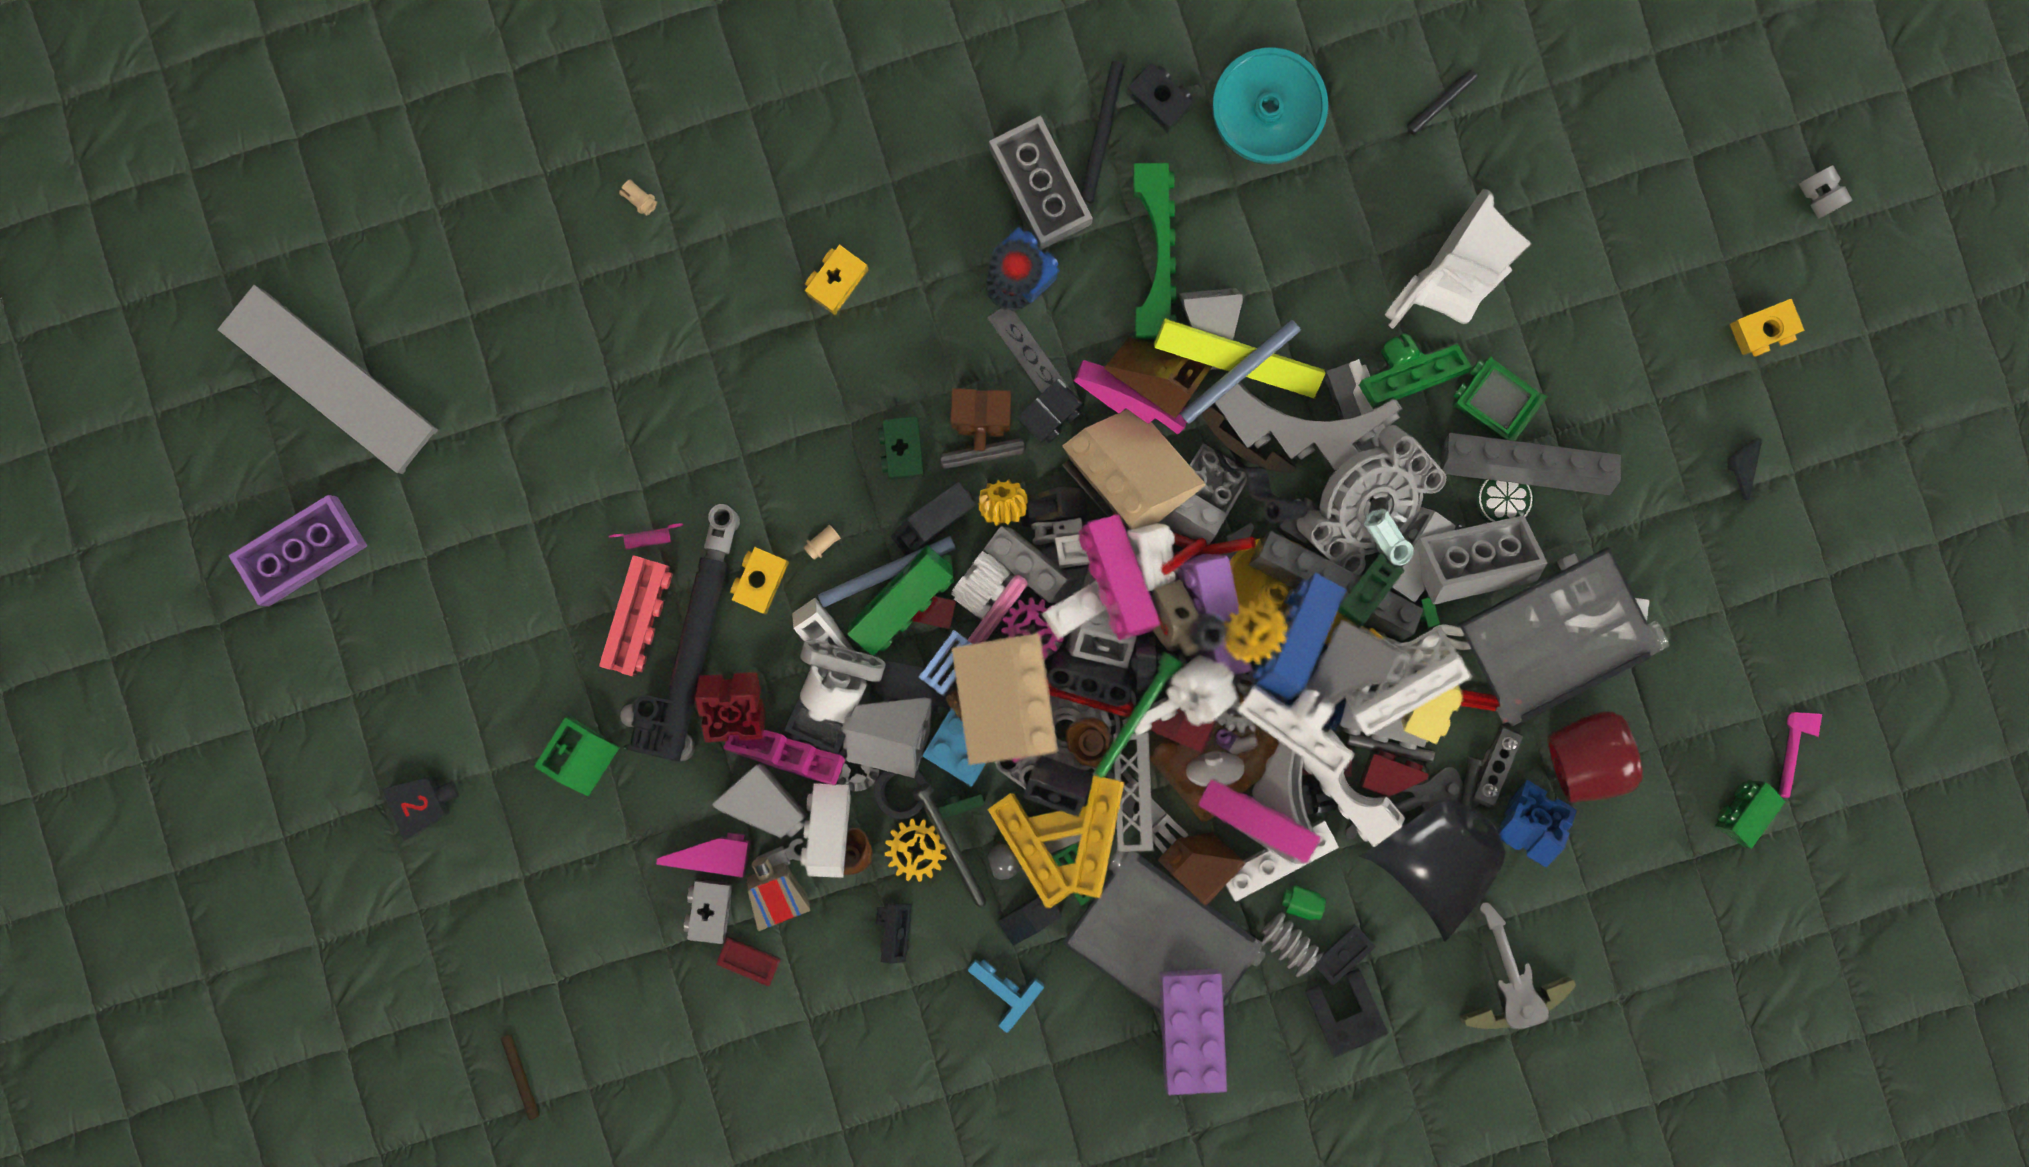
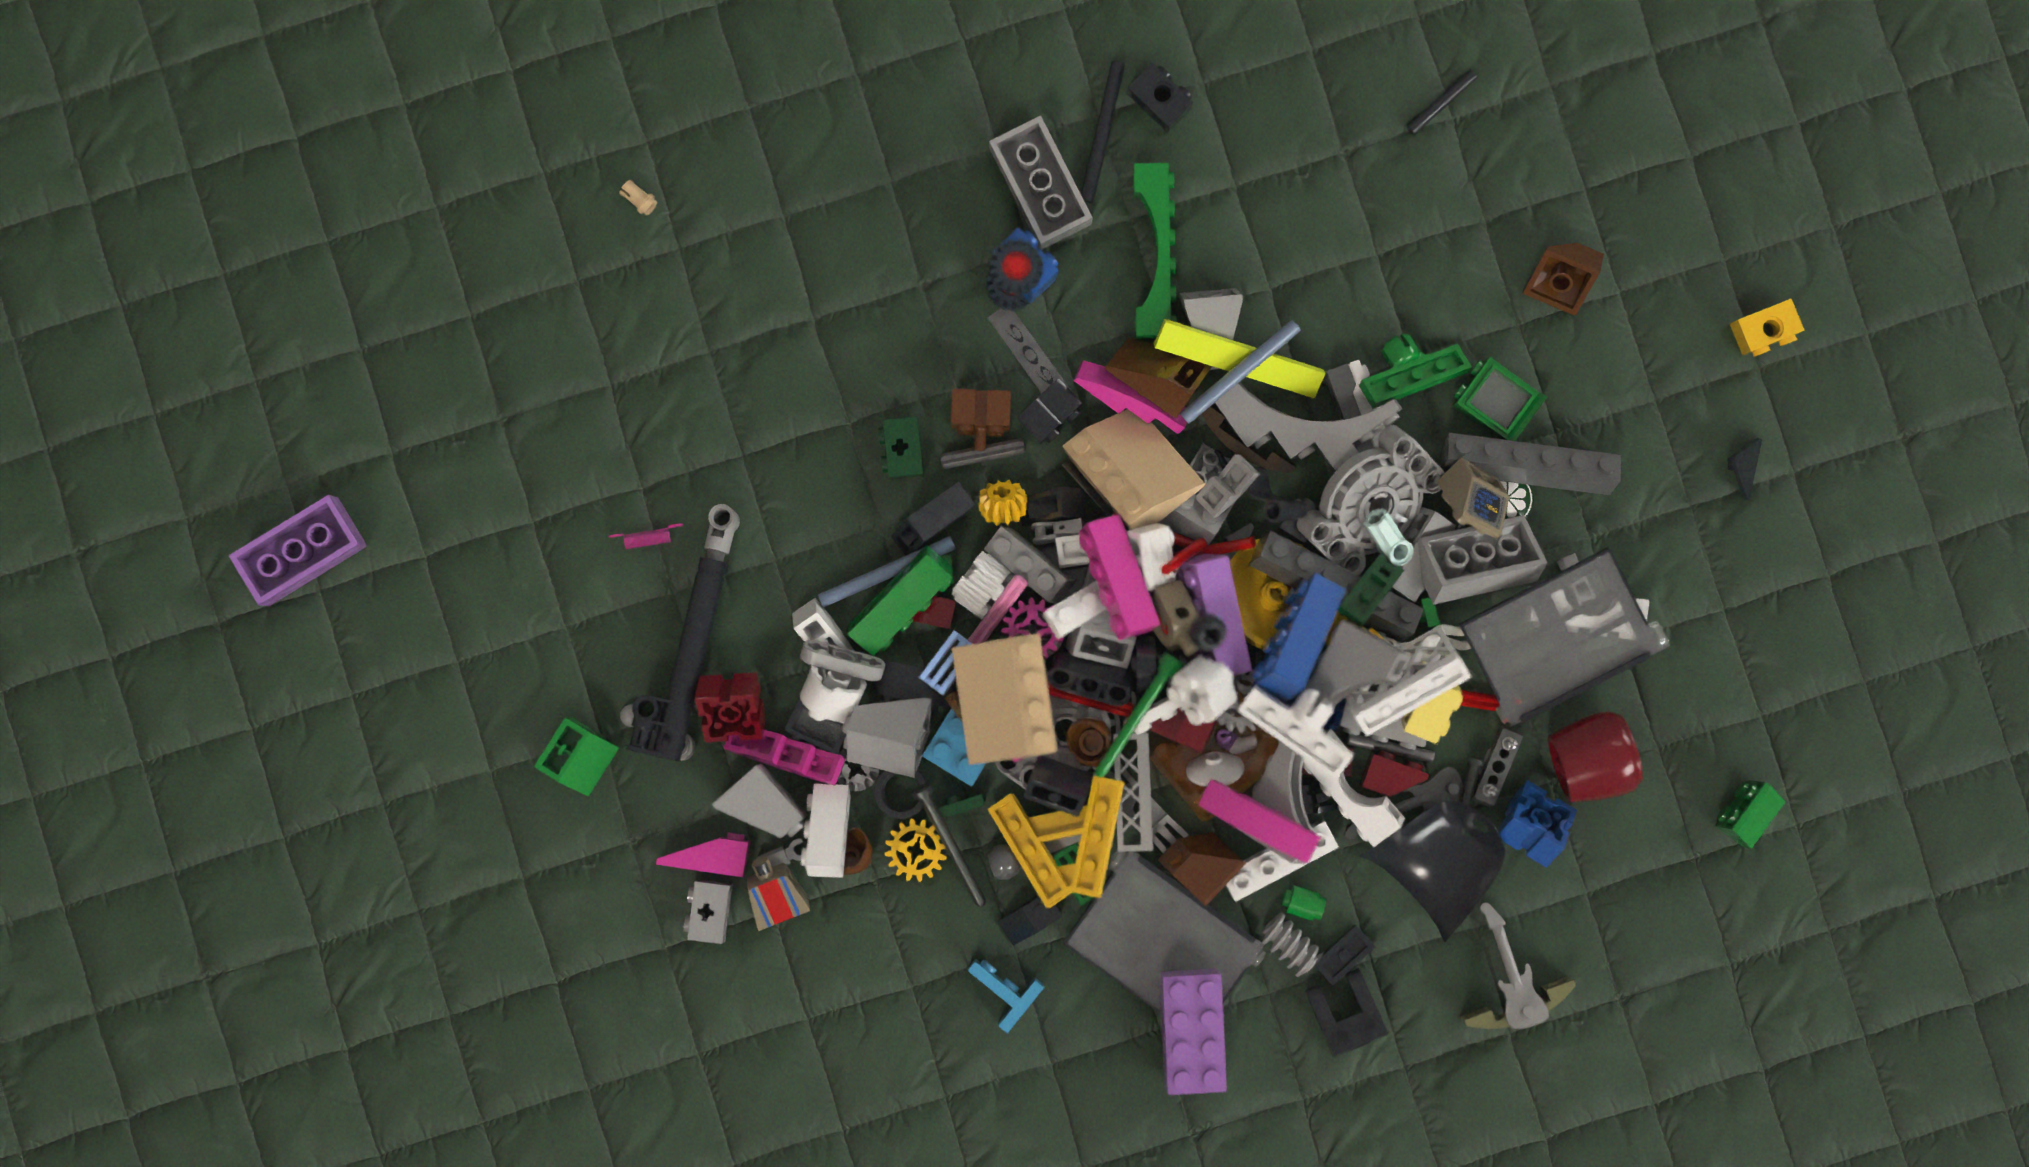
(327, 379): light grey tile -> none
(419, 804): black torso -> none
(520, 1077): dark brown bar -> none
(635, 616): coral brick -> none
(748, 961): dark red tile -> none
(762, 597): yellow brick -> none
(821, 542): tan pin -> none
(850, 271): yellow brick -> none
(895, 939): black hinge -> none
(1228, 486): none -> light grey slope
(1254, 630): yellow gear -> none
(1270, 105): teal dish -> none
(1466, 266): white piece -> none
(1475, 497): none -> dark tan slope
(1565, 276): none -> reddish brown slope
(1798, 723): dark pink piece -> none
(1830, 201): light grey wheel -> none

